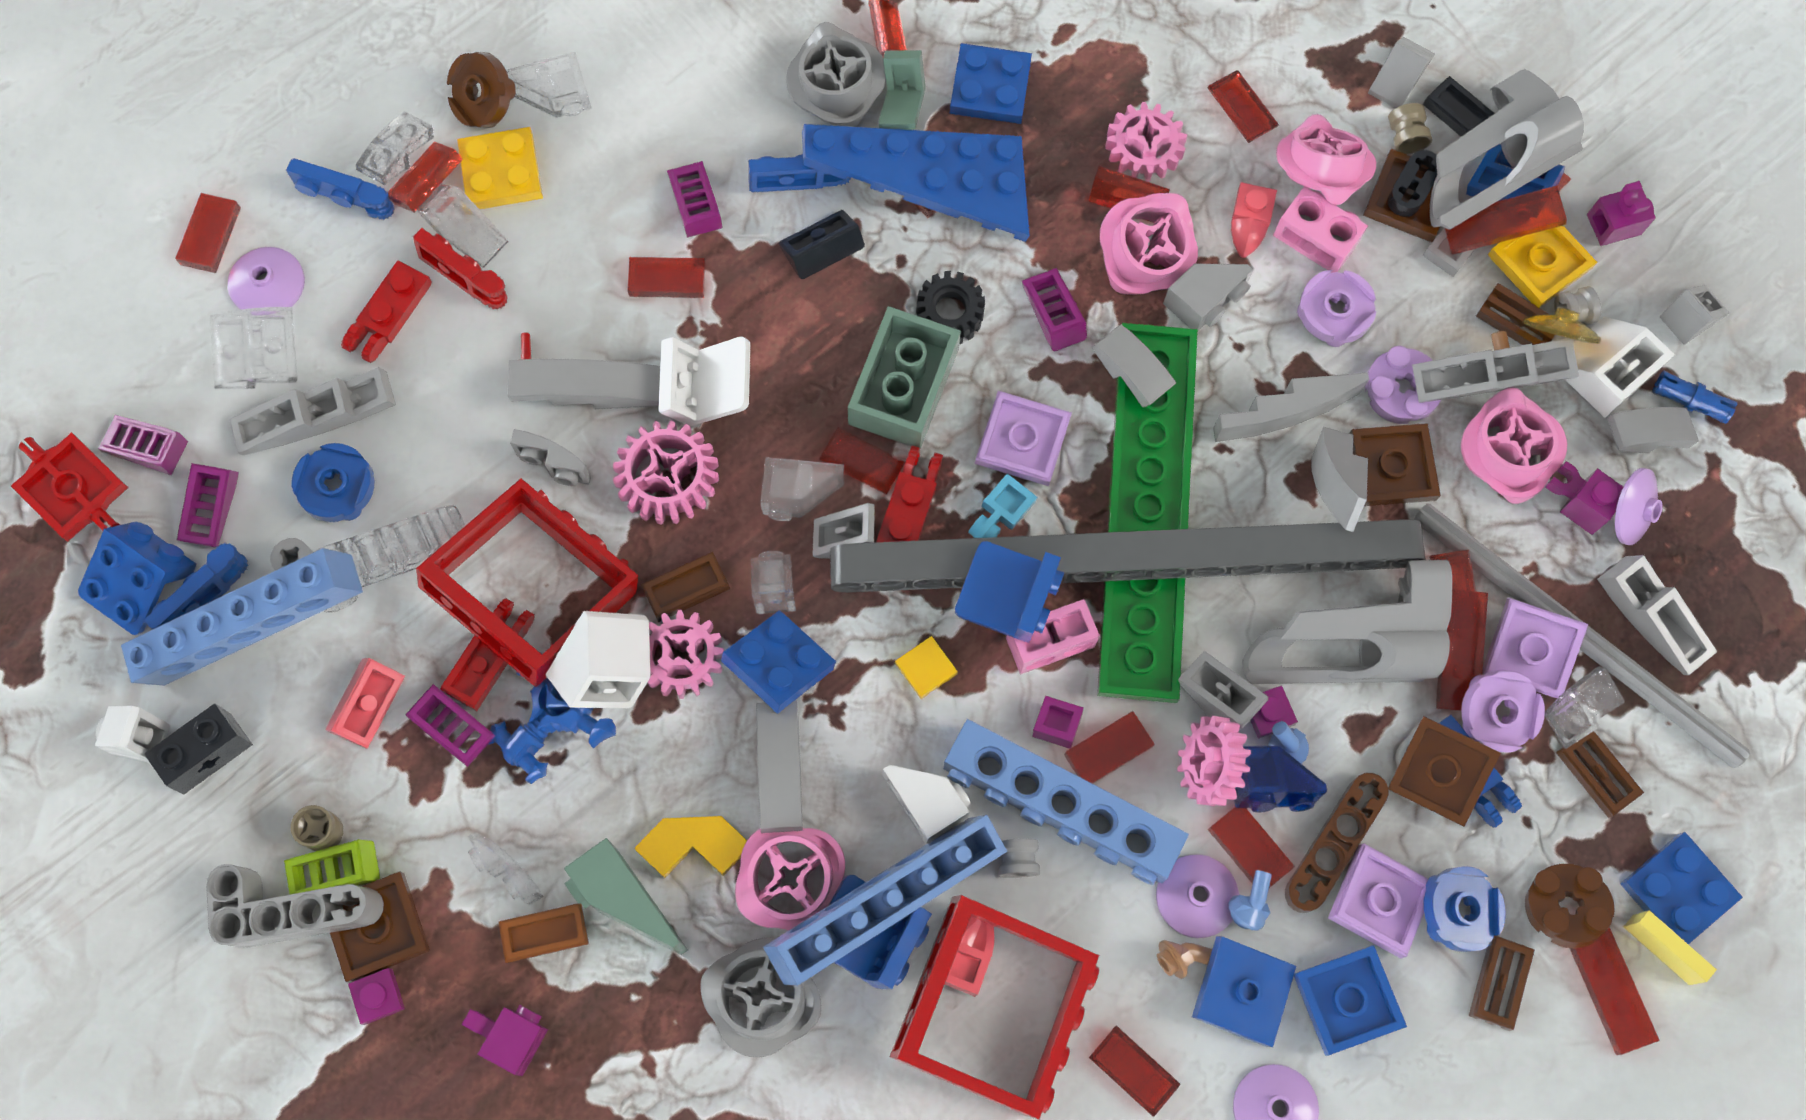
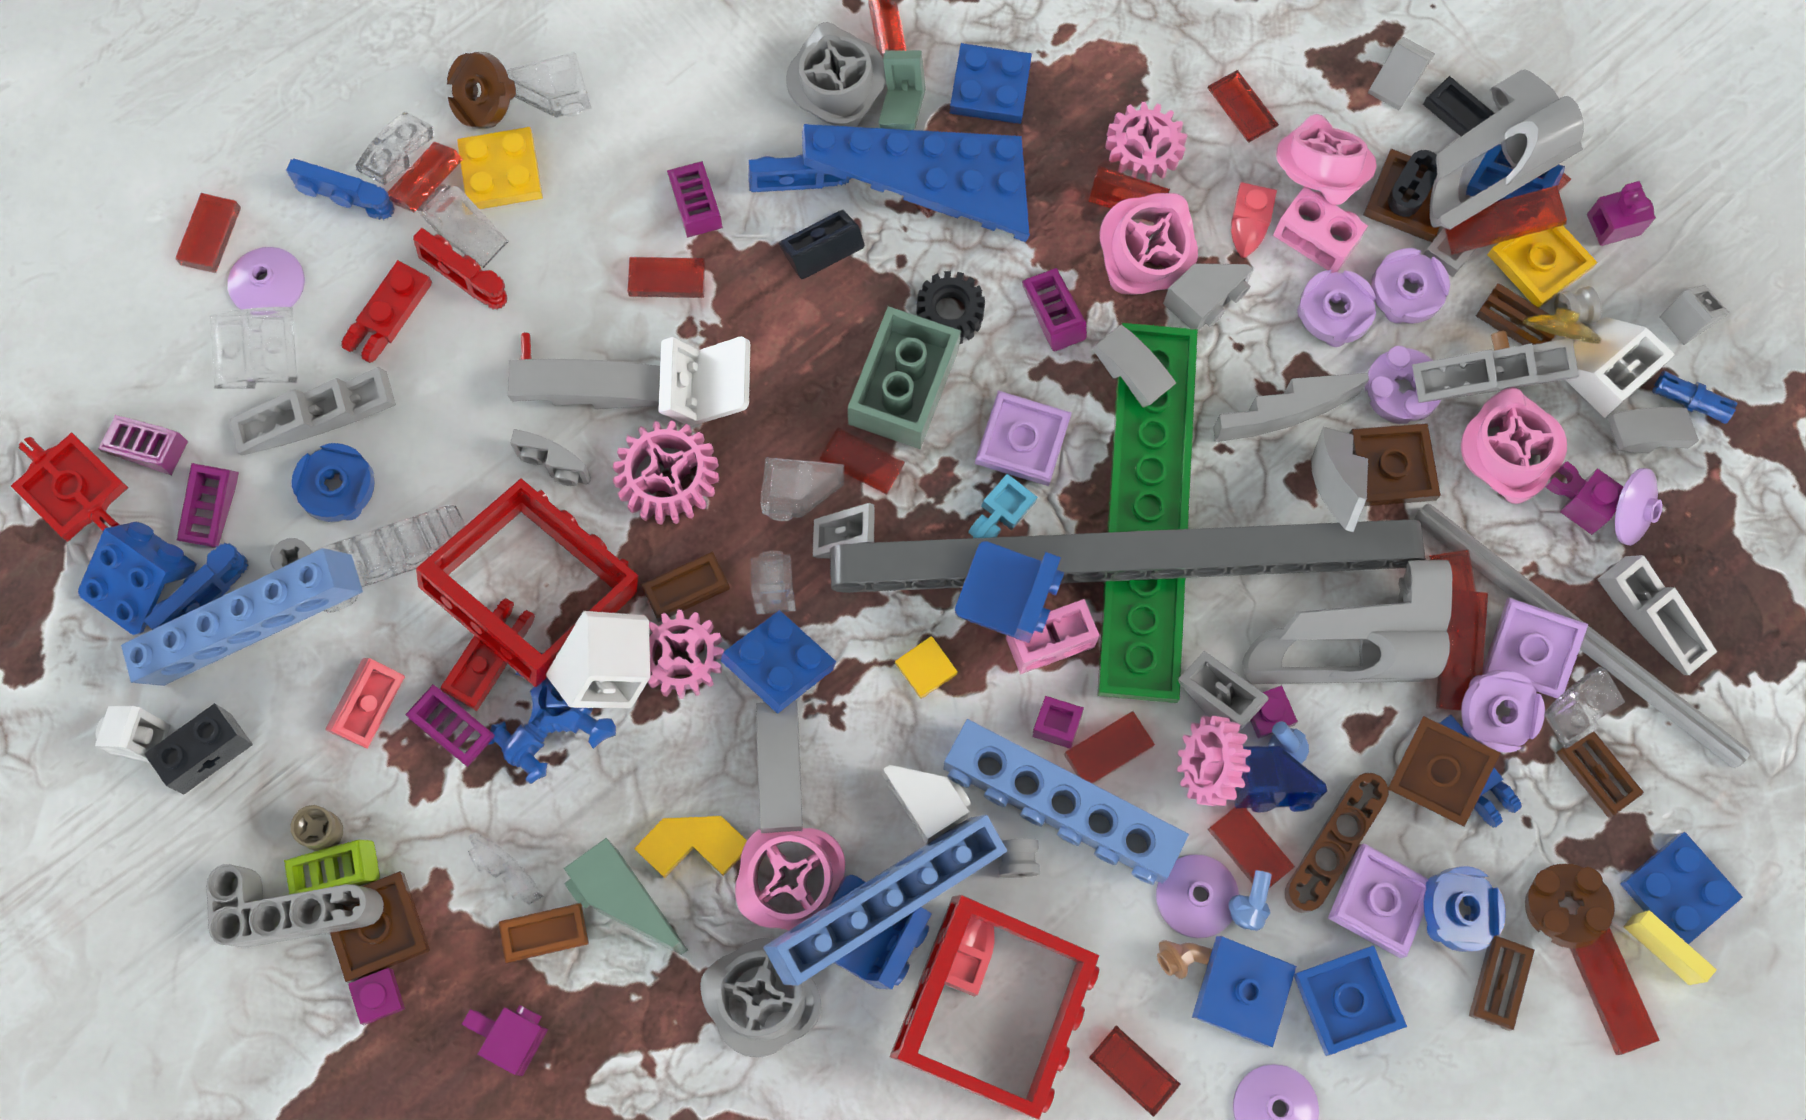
(910, 500): red hinge -> none
(1406, 306): none -> lavender plate
(1410, 128): dark tan wheel -> none

